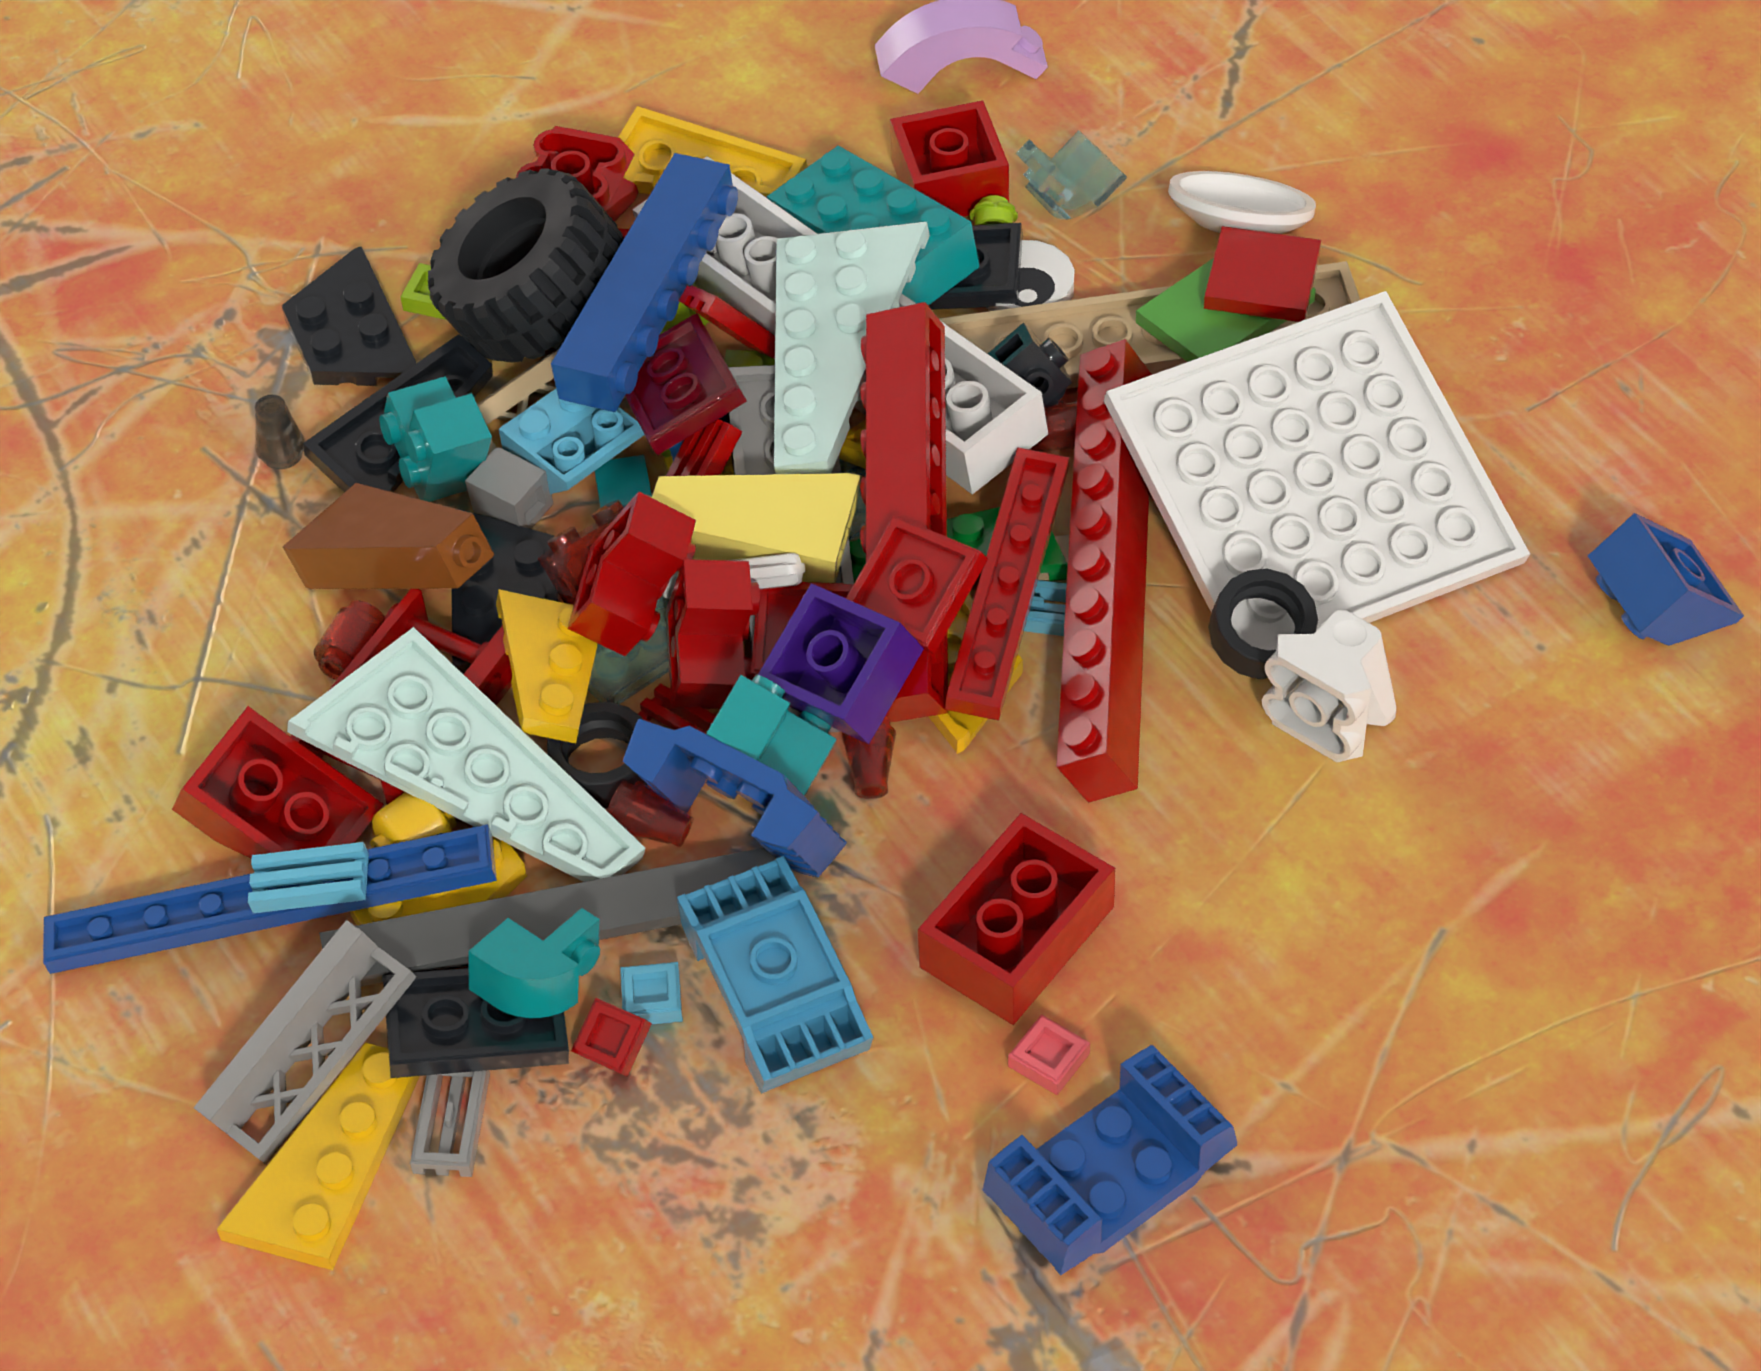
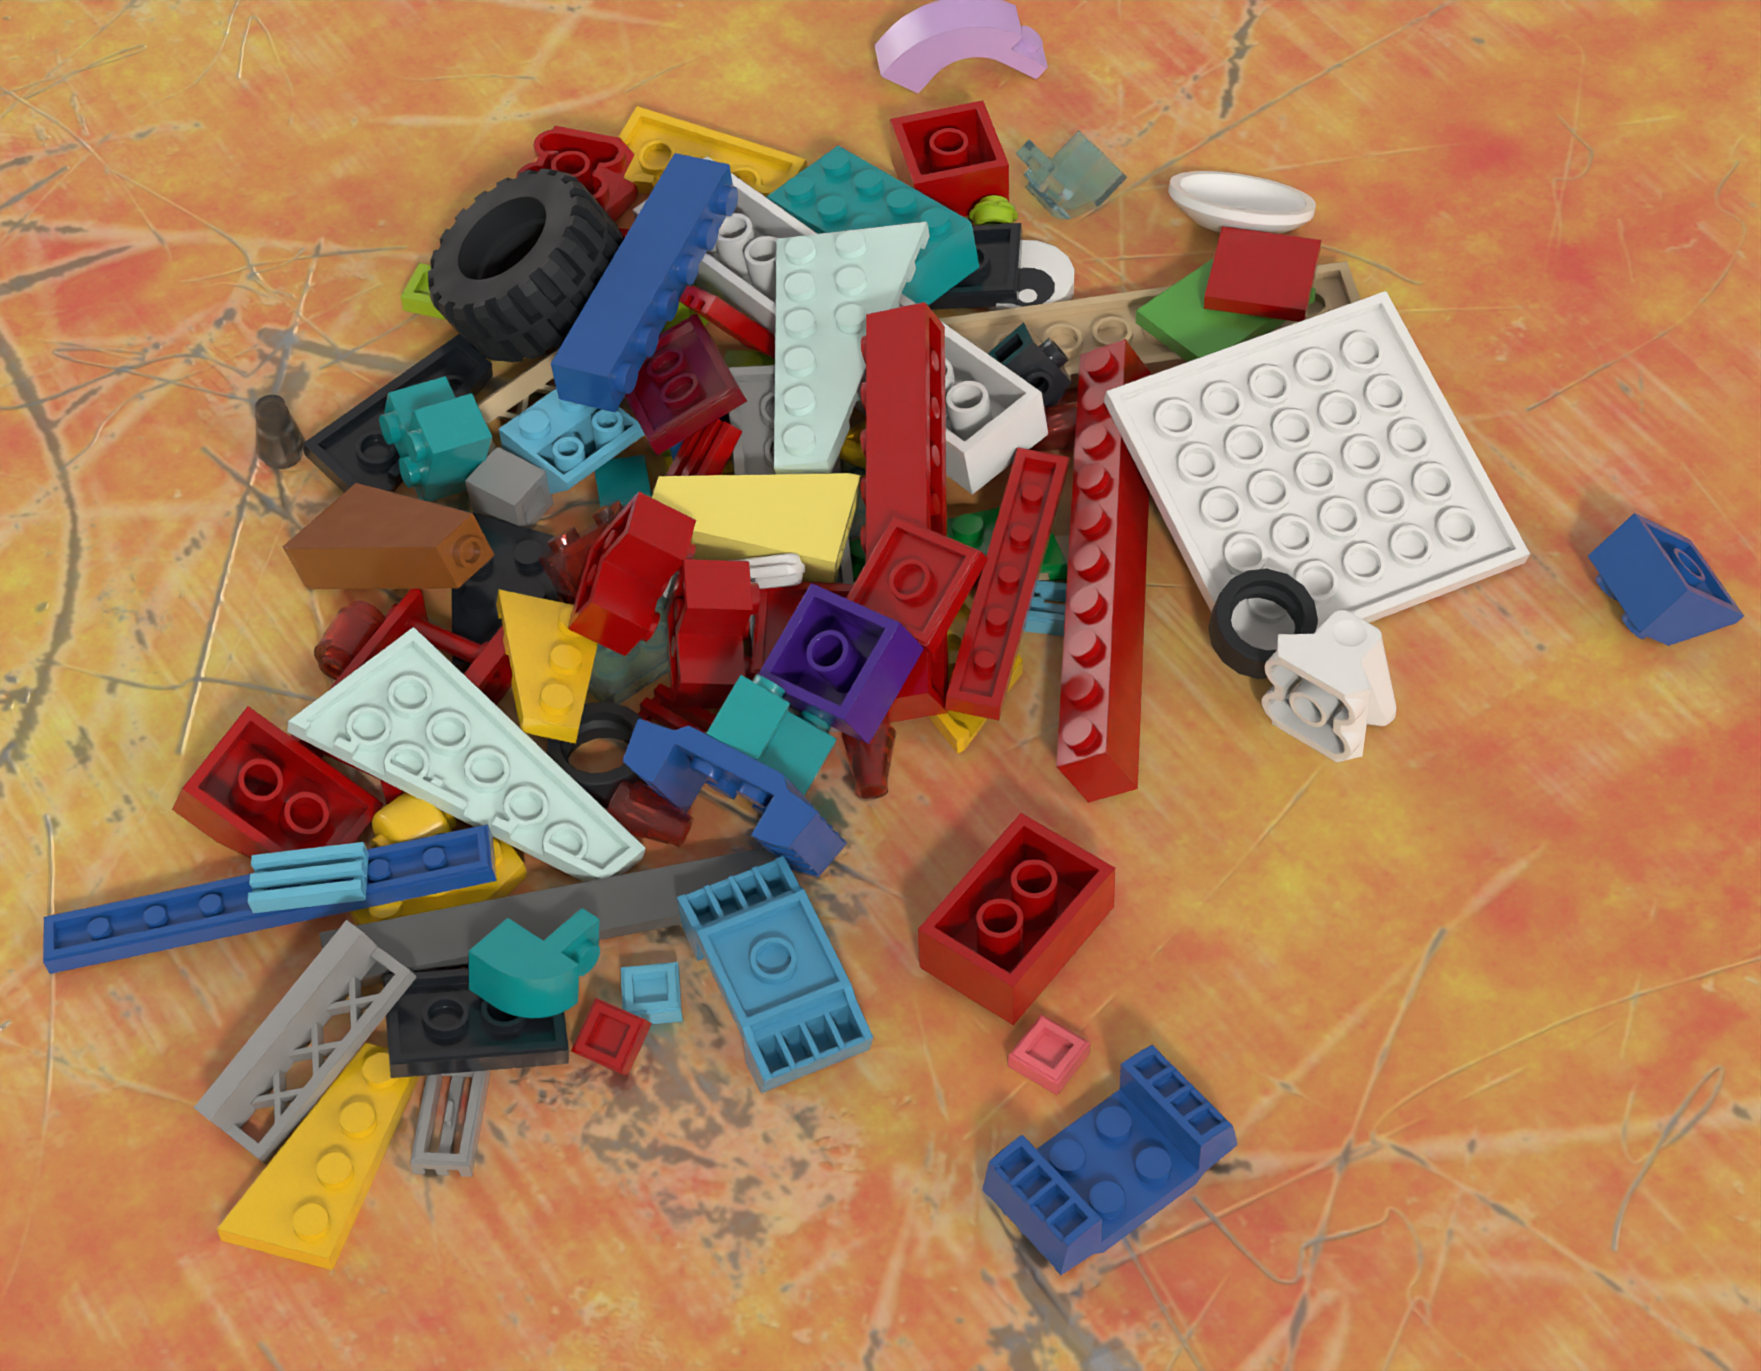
(347, 326): black wing -> none

